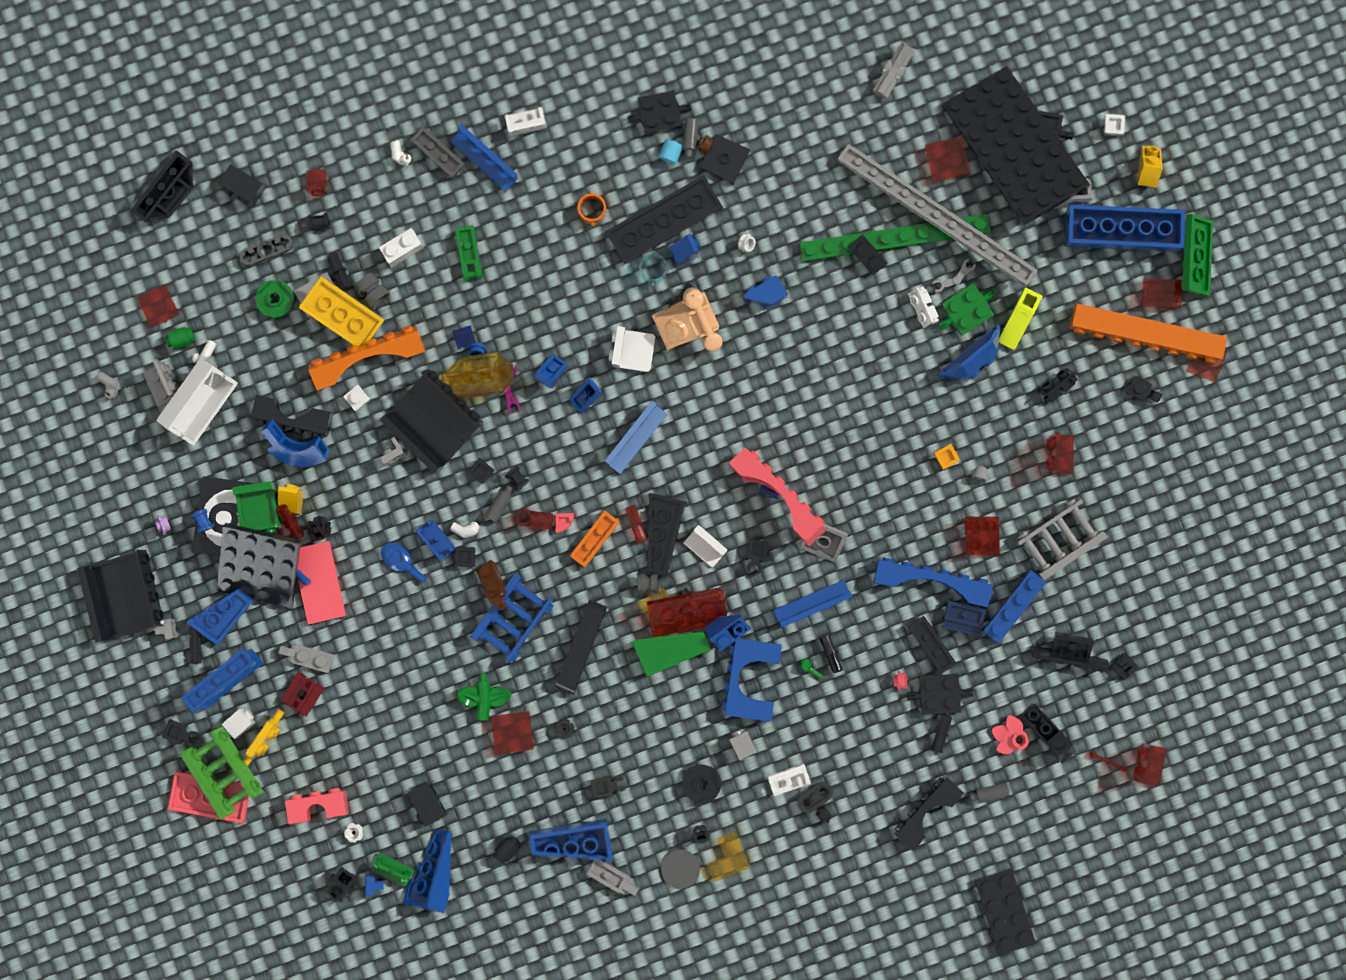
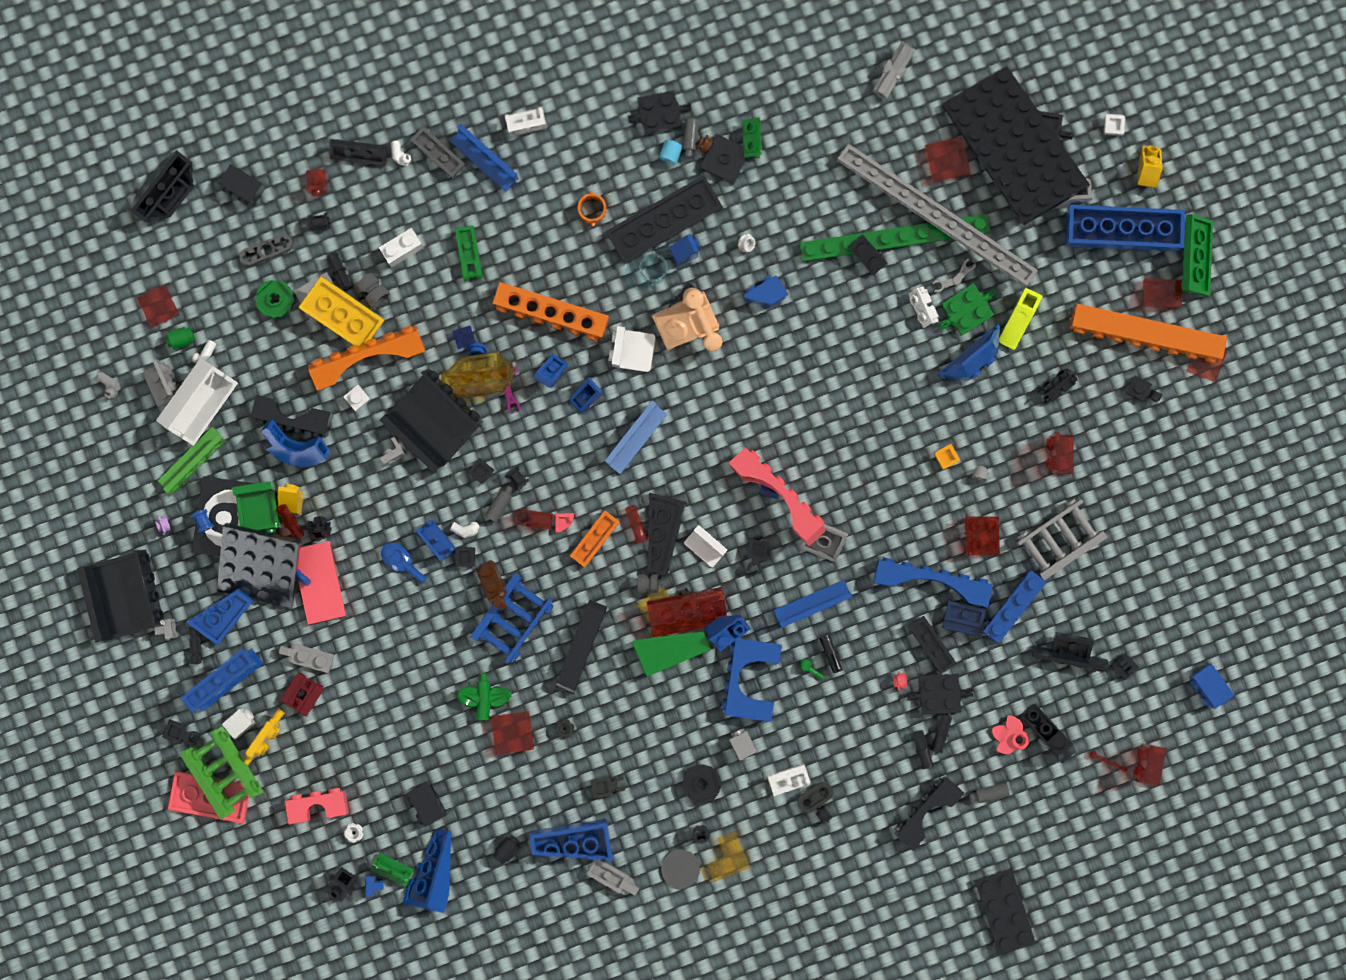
(192, 460): none -> bright green fence
(358, 152): none -> black plate
(506, 292): none -> orange brick
(752, 138): none -> green hinge
(922, 749): none -> black axle
(1211, 686): none -> blue brick

